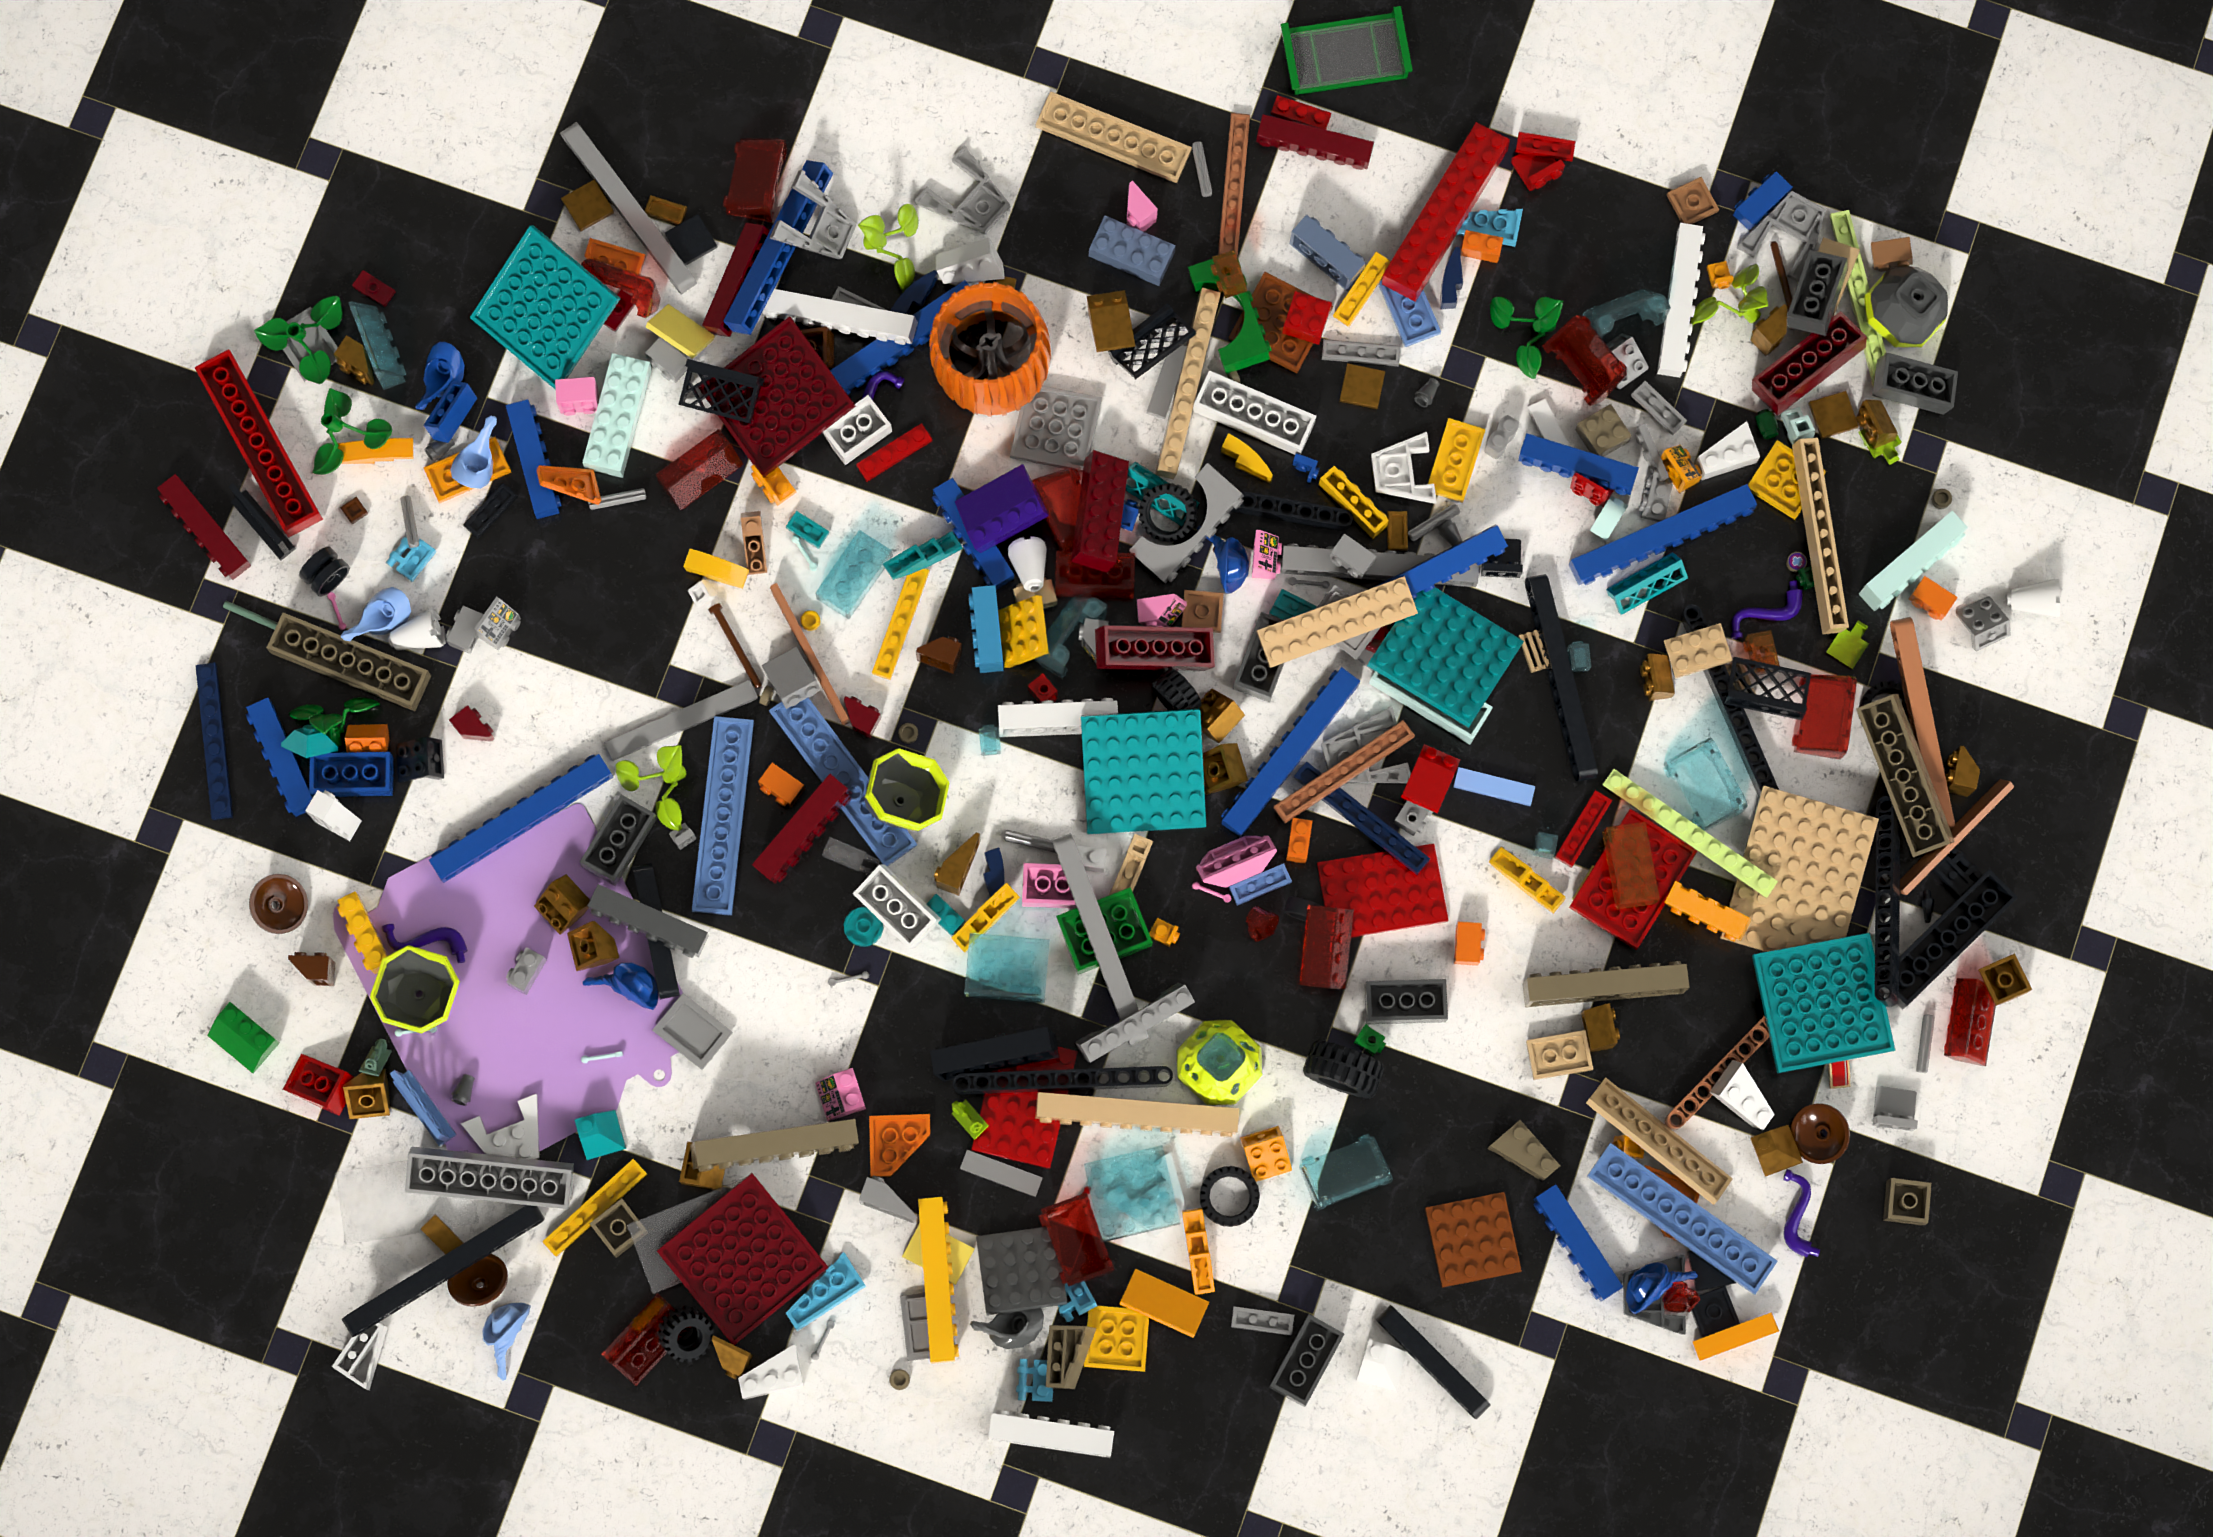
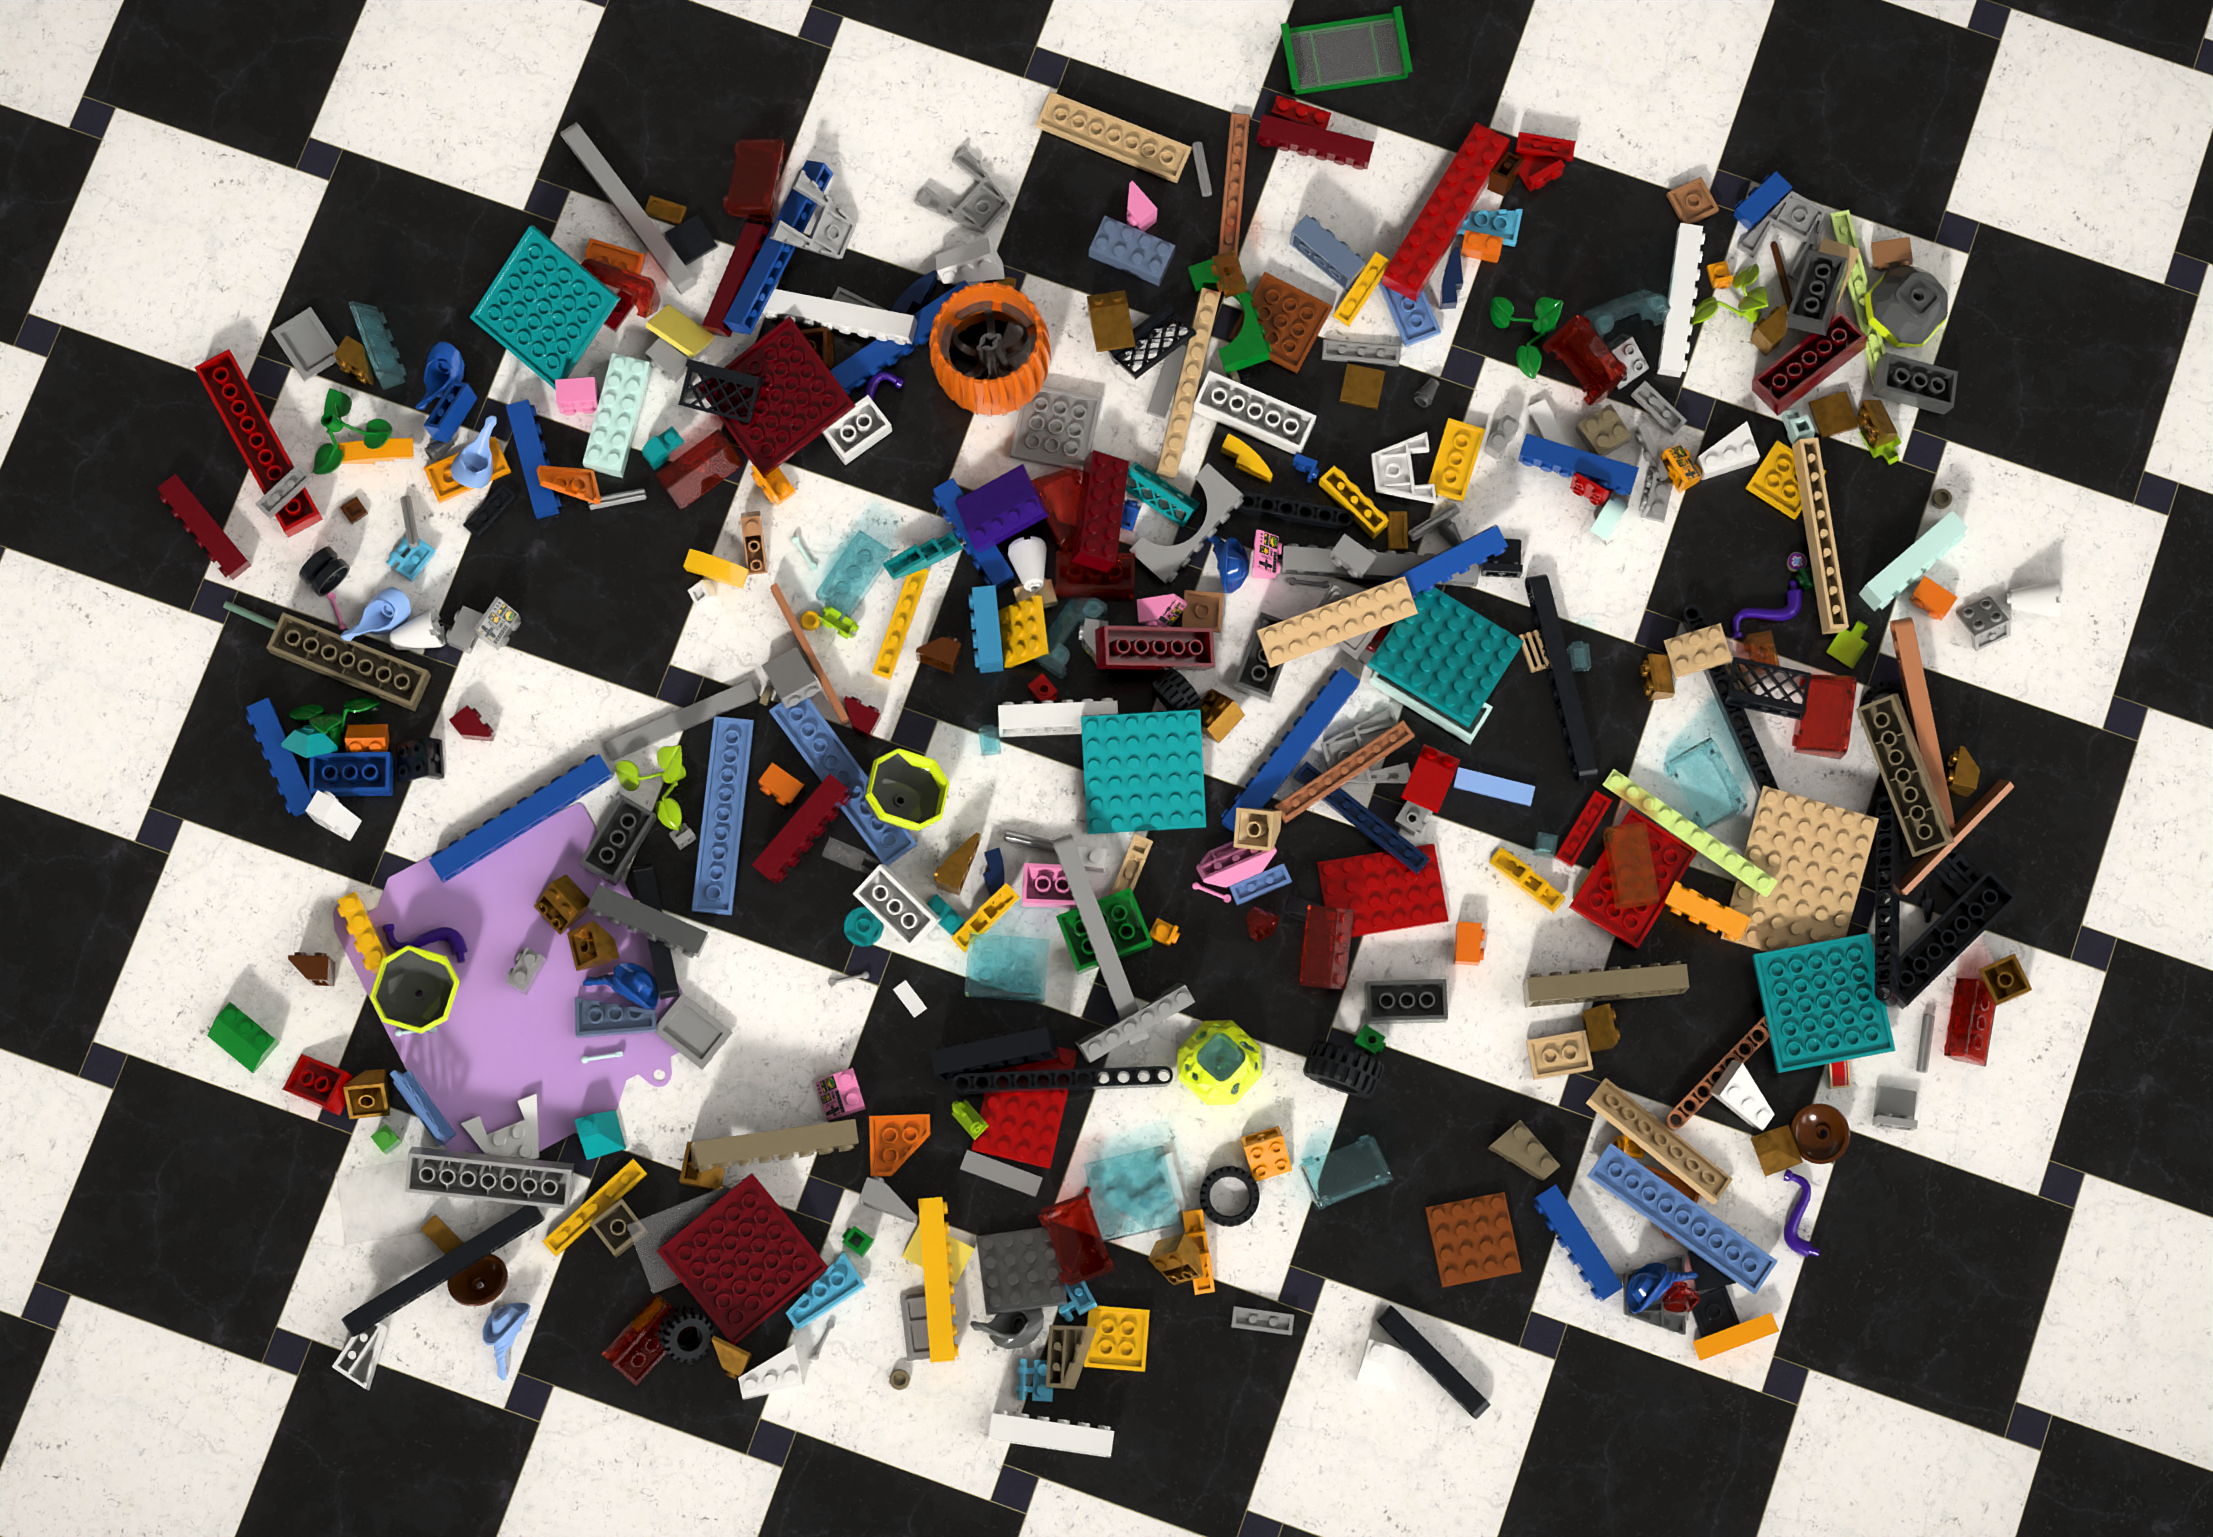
(214, 741): dark blue plate -> none
(261, 523): black fence -> none
(275, 336): green plant -> none
(284, 491): none -> light grey plate
(290, 902): reddish brown dish -> none
(373, 288): dark red plate -> none
(376, 1058): sand green hinge -> none
(386, 1139): none -> bright green brick
(463, 1091): dark grey cone -> none
(587, 205): pearl gold tile -> none
(605, 1019): none -> sand blue wing
(659, 447): none -> teal brick
(716, 610): reddish brown bar -> none
(807, 529): teal plate -> none
(845, 627): none -> lime hinge
(865, 1244): none -> green brick
(874, 238): lime plant -> none
(894, 452): red plate -> none
(908, 733): dark tan tile -> none
(910, 998): none -> white sticker
(1137, 1113): tan brick -> none
(1164, 1303): light orange tile -> none
(1177, 1258): none -> pearl gold slope
(1186, 498): black tyre -> none
(1223, 768): pearl gold slope -> none
(1257, 828): none -> tan slope
(1289, 605): teal plate -> none
(1299, 840): orange brick -> none
(1306, 1360): dark grey brick -> none
(1307, 317): red brick -> none
(1505, 173): none -> reddish brown slope
(1646, 579): teal fence -> none
(1662, 535): blue brick -> none
(1767, 424): dark green brick -> none
(1907, 1201): dark tan brick -> none

